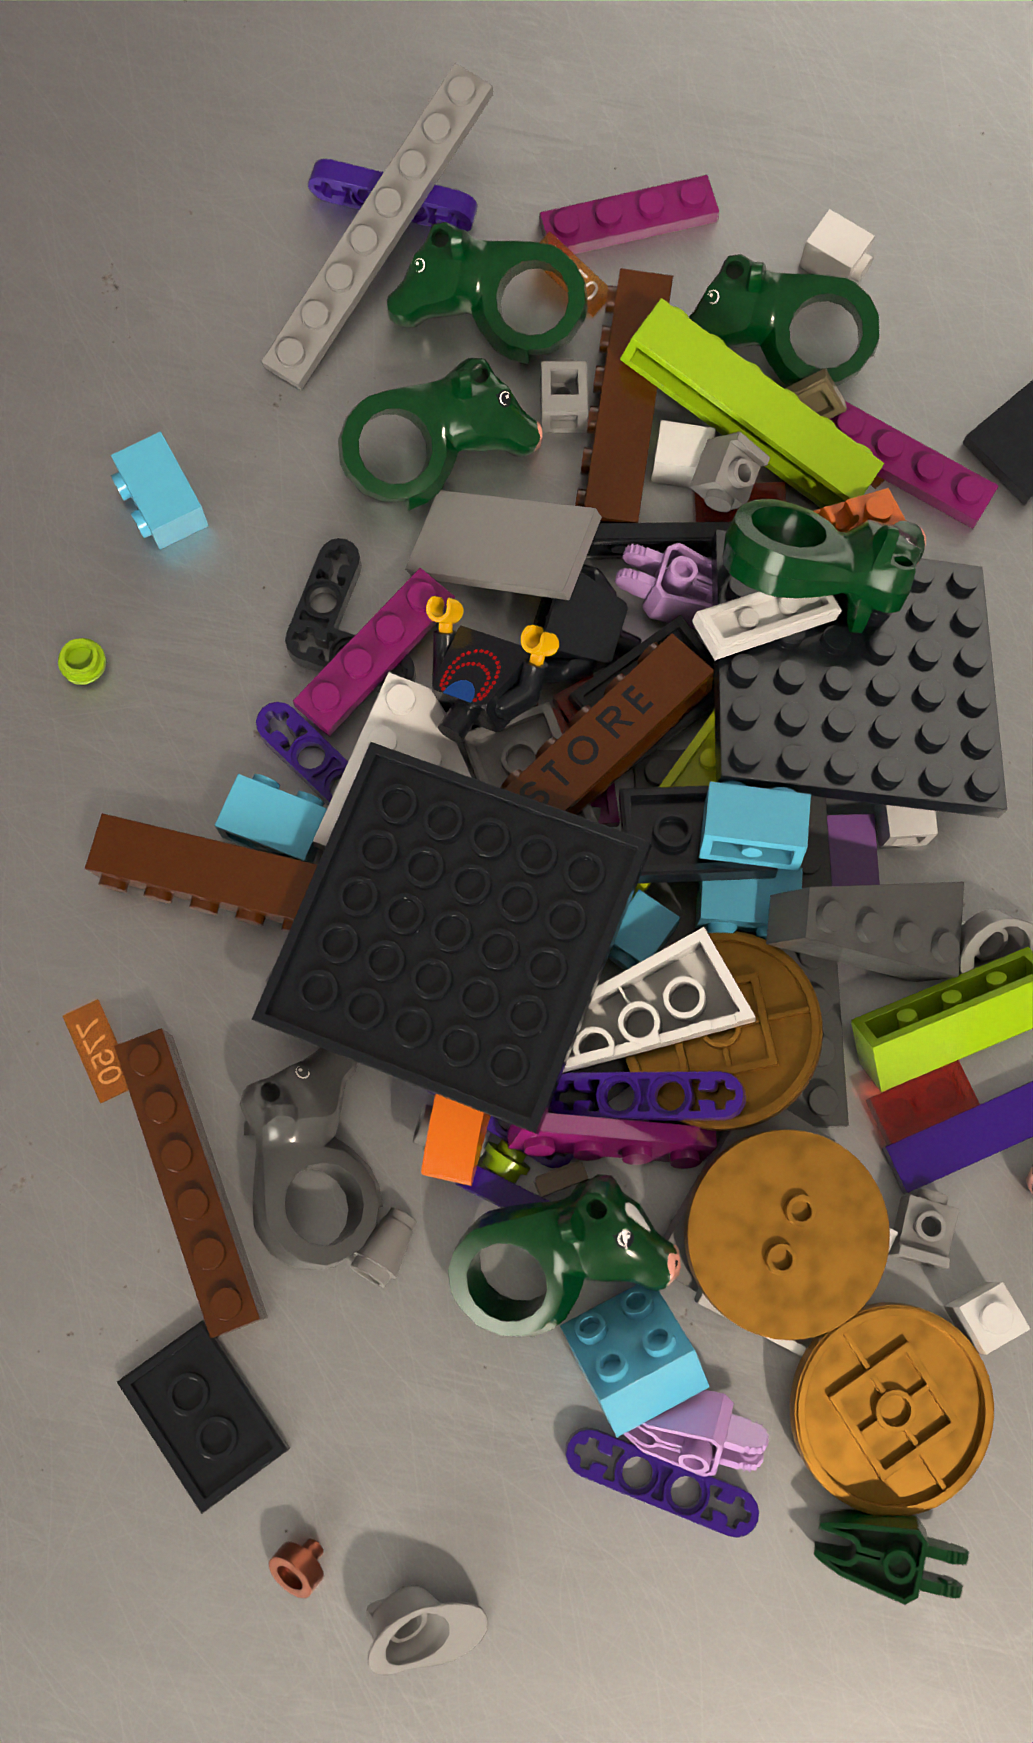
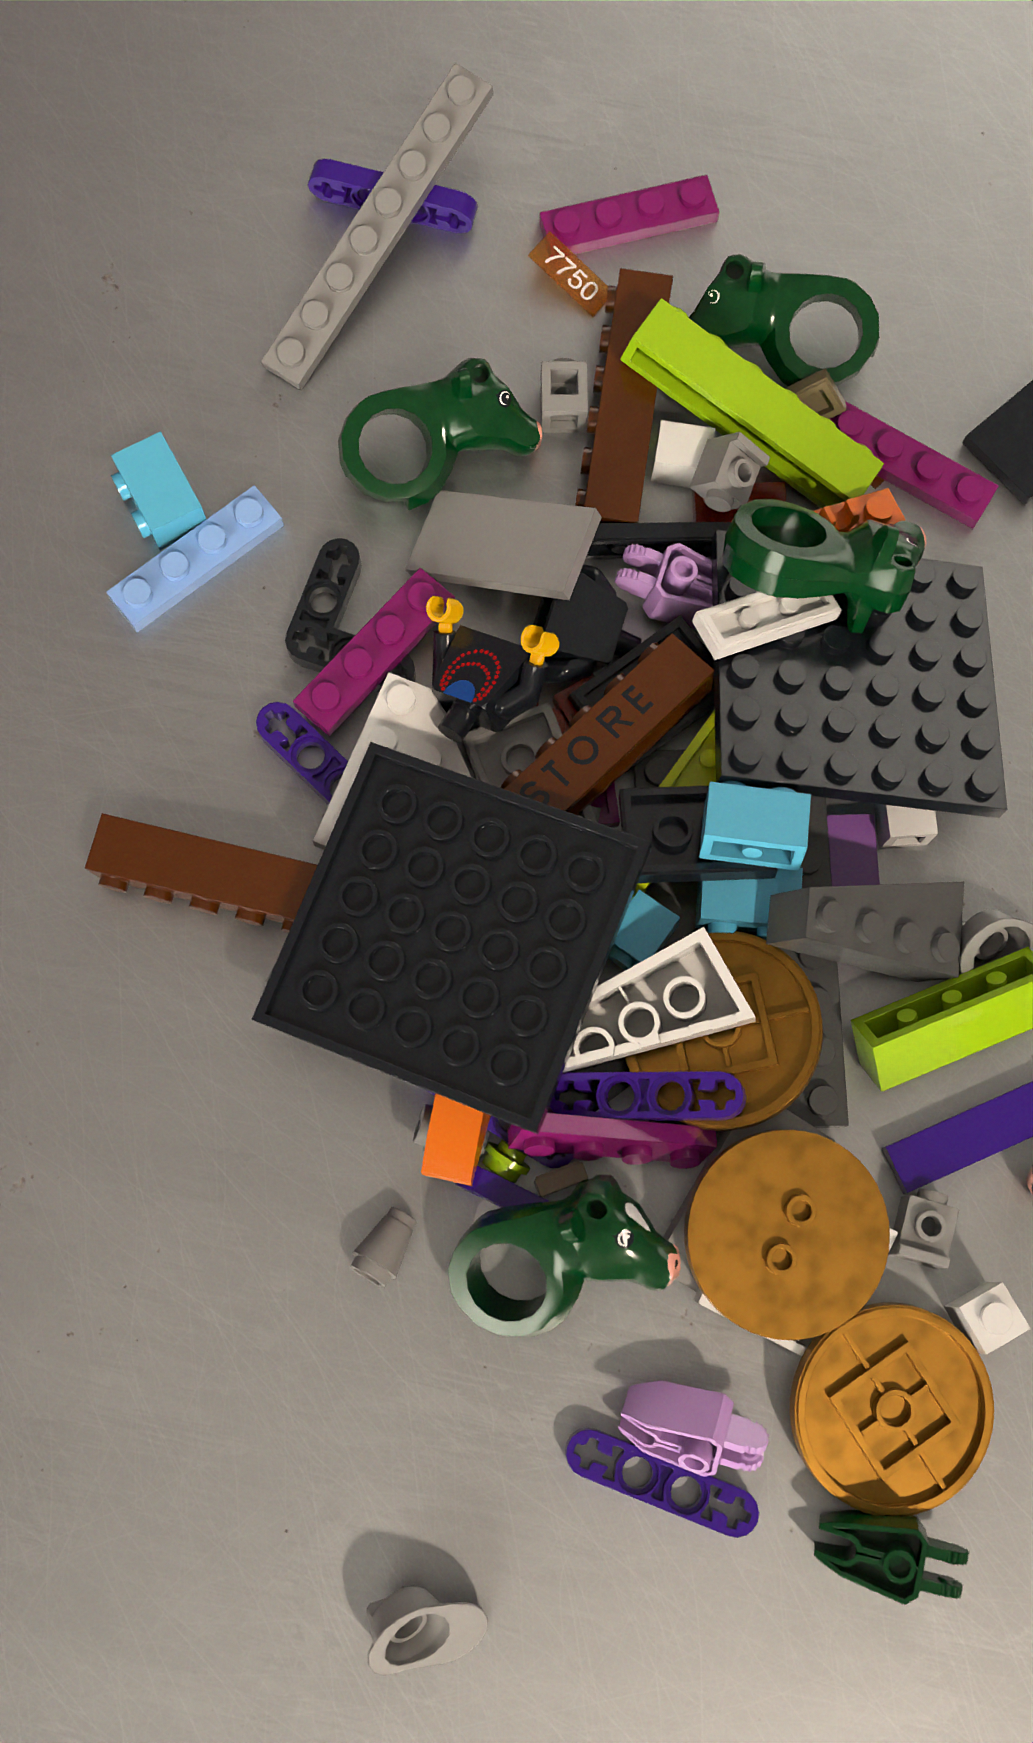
(82, 661): lime plate -> none
(96, 1049): clear orange sticker -> none
(190, 1183): reddish brown brick -> none
(195, 558): none -> light blue plate
(203, 1416): black tile -> none
(271, 819): medium azure brick -> none
(295, 1131): dark grey animal -> none
(298, 1567): copper tile -> none
(469, 275): dark green animal -> none
(635, 1357): medium azure brick -> none
(837, 249): white brick -> none
(922, 1102): clear red plate -> none

